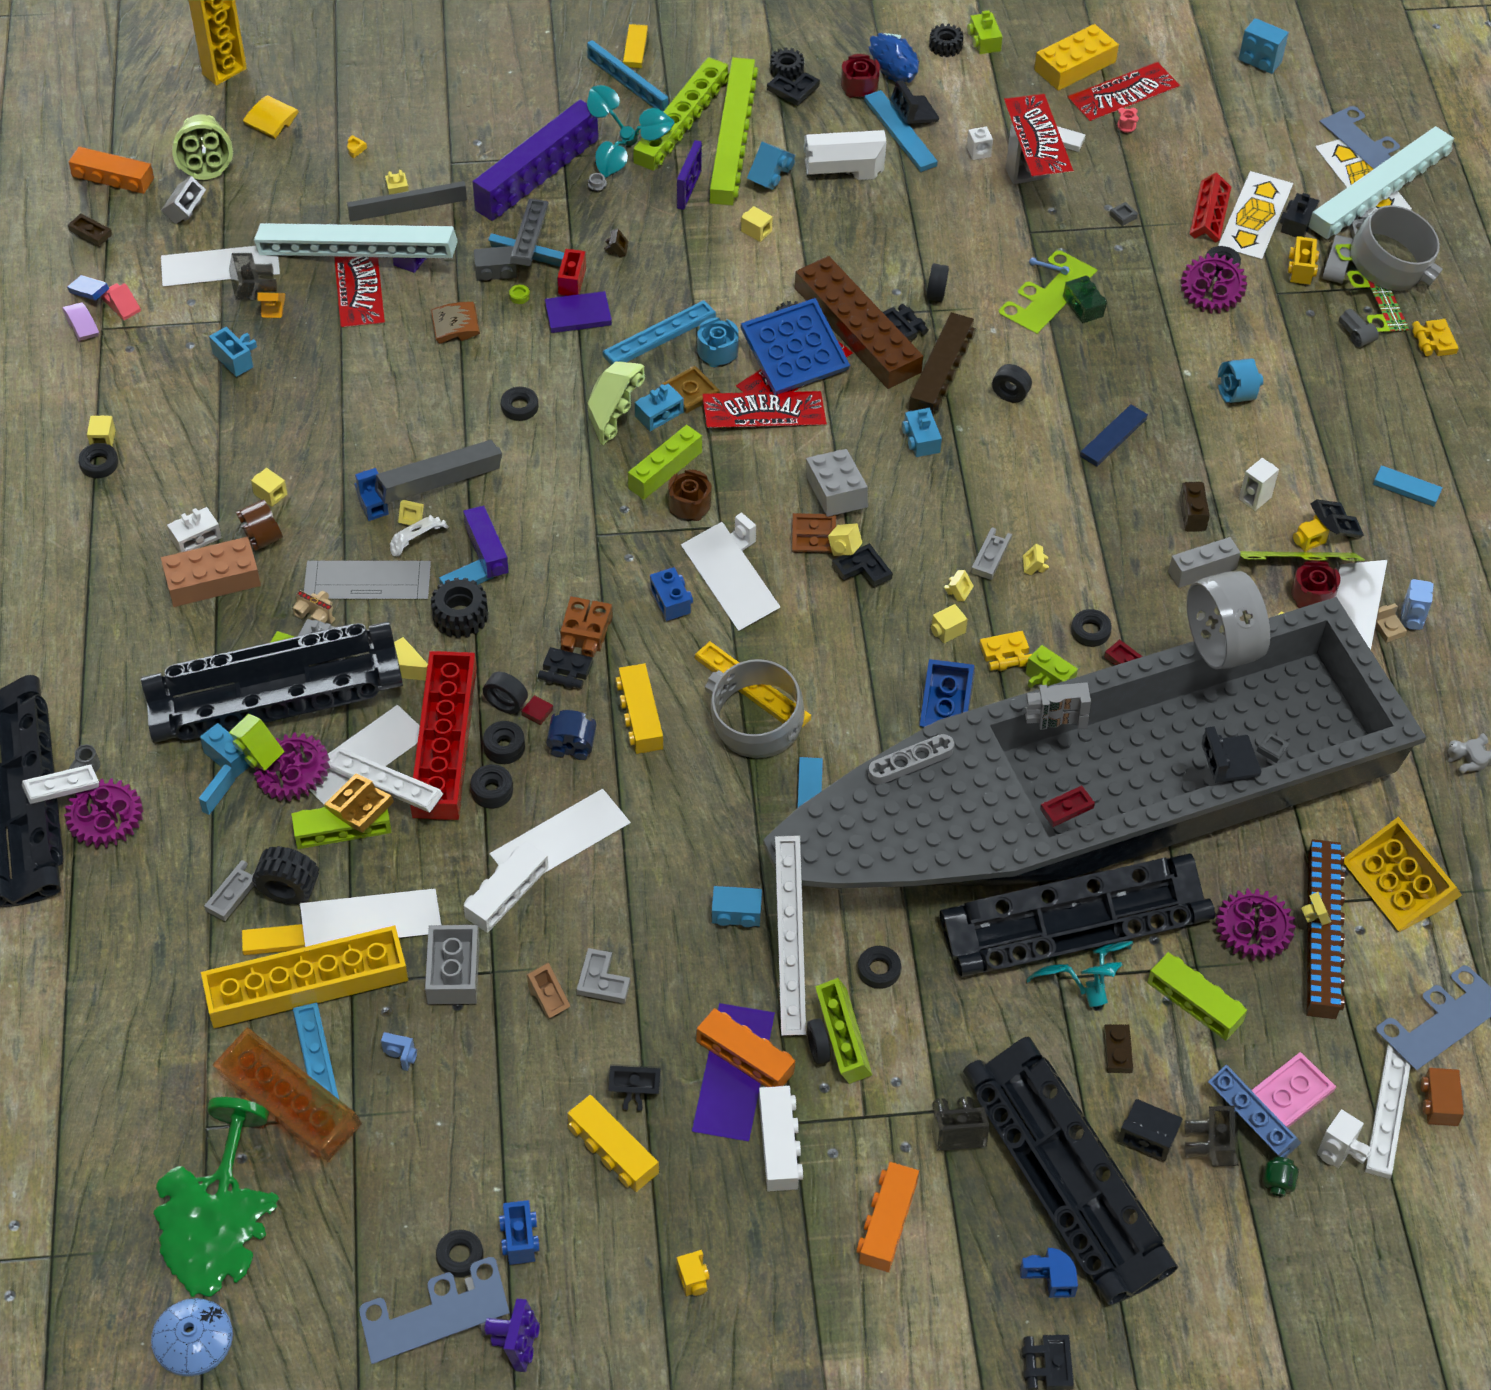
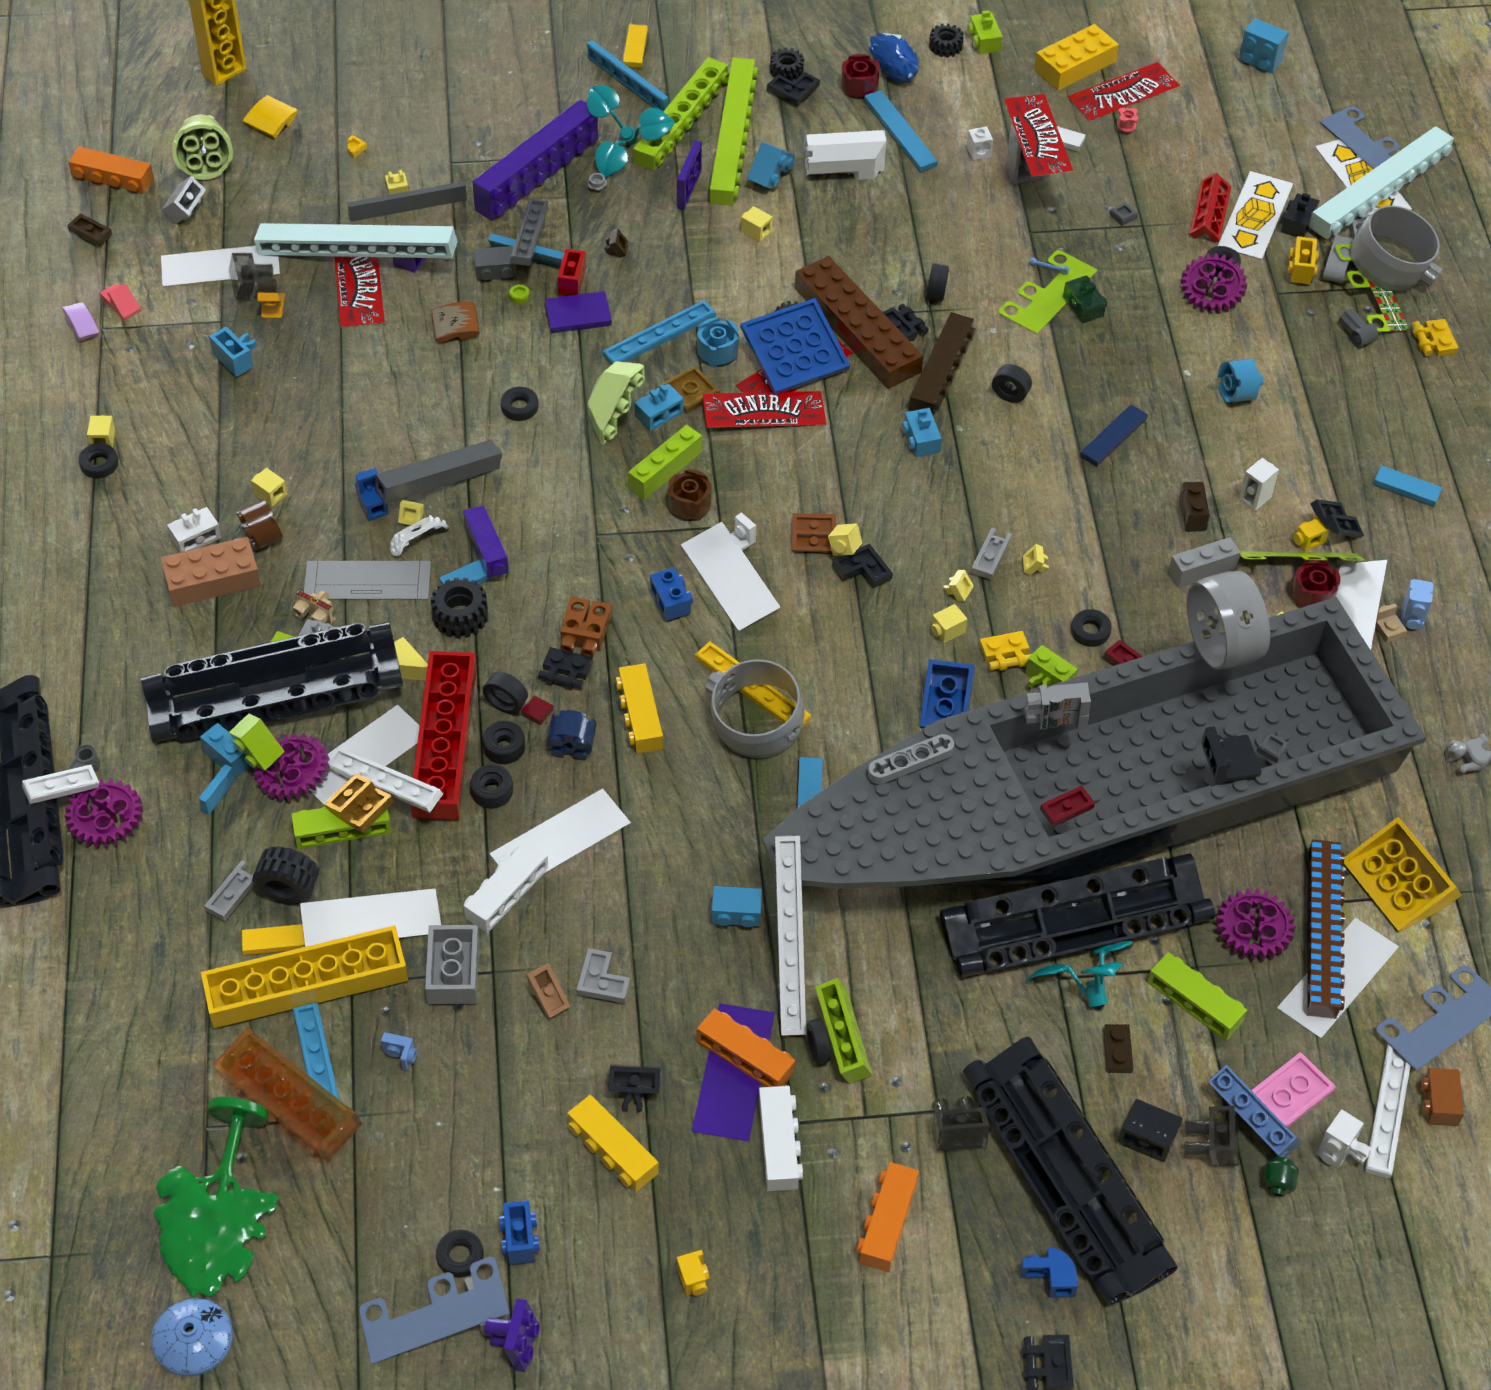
(88, 287): tile -> none
(837, 482): light grey brick -> none
(879, 980): black tyre -> none
(912, 108): black bracket -> none
(1316, 910): light yellow tile -> none
(1364, 956): none -> white sticker

